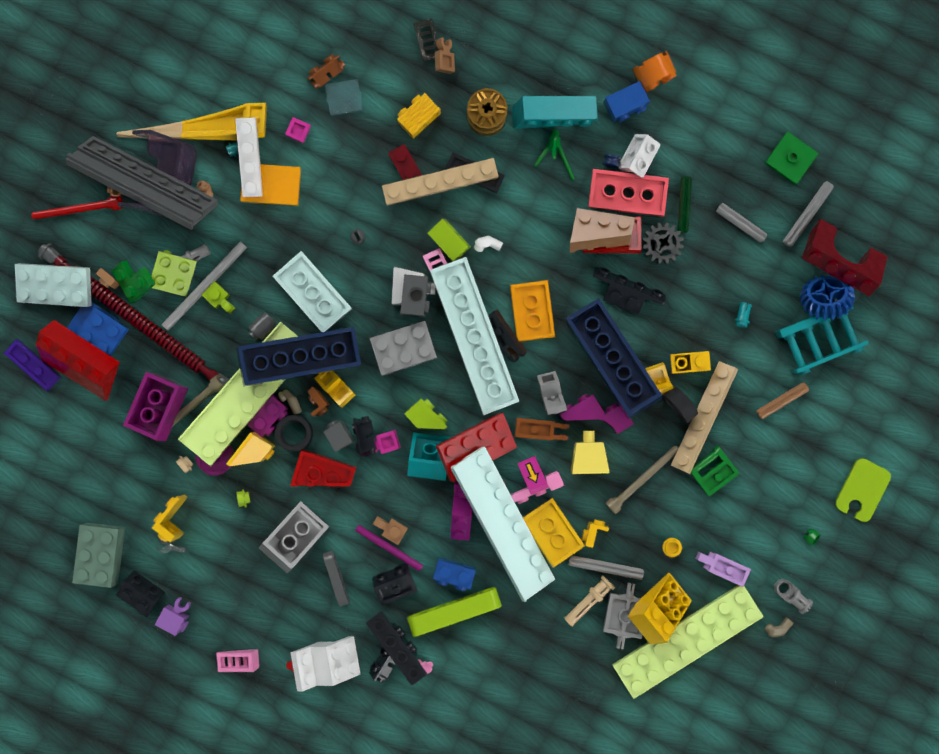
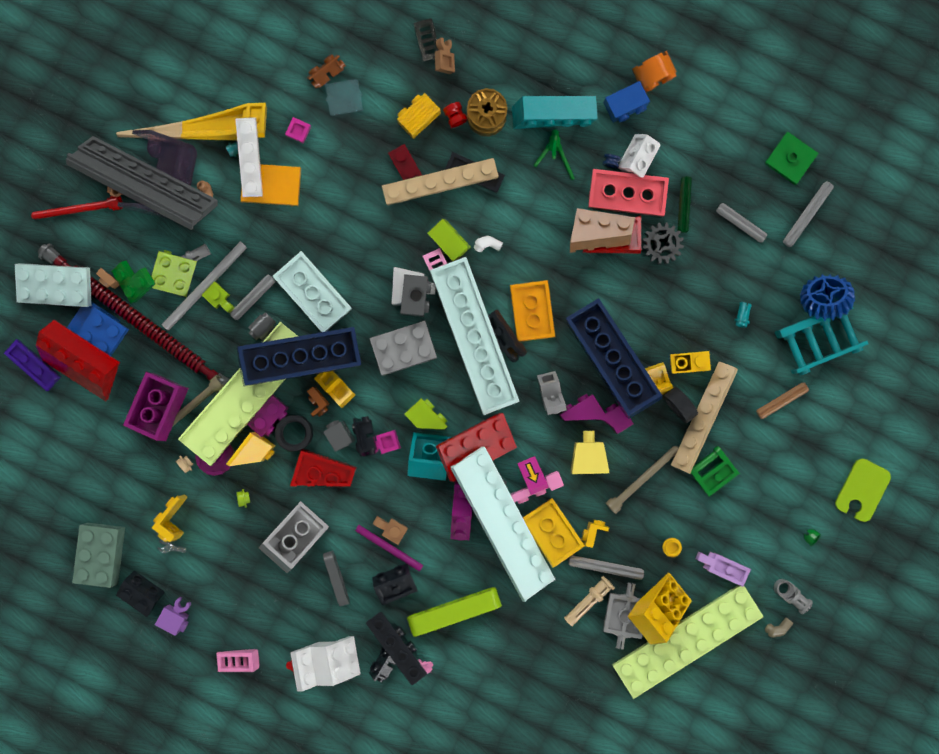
(252, 297): none -> light grey axle
(292, 400): dark tan arm -> none
(362, 235): dark grey hinge -> none
(454, 573): blue brick -> none
(455, 114): none -> red wheel
(538, 429): dark orange hinge -> none
(627, 293): black bracket -> none
(822, 253): dark red arch -> none

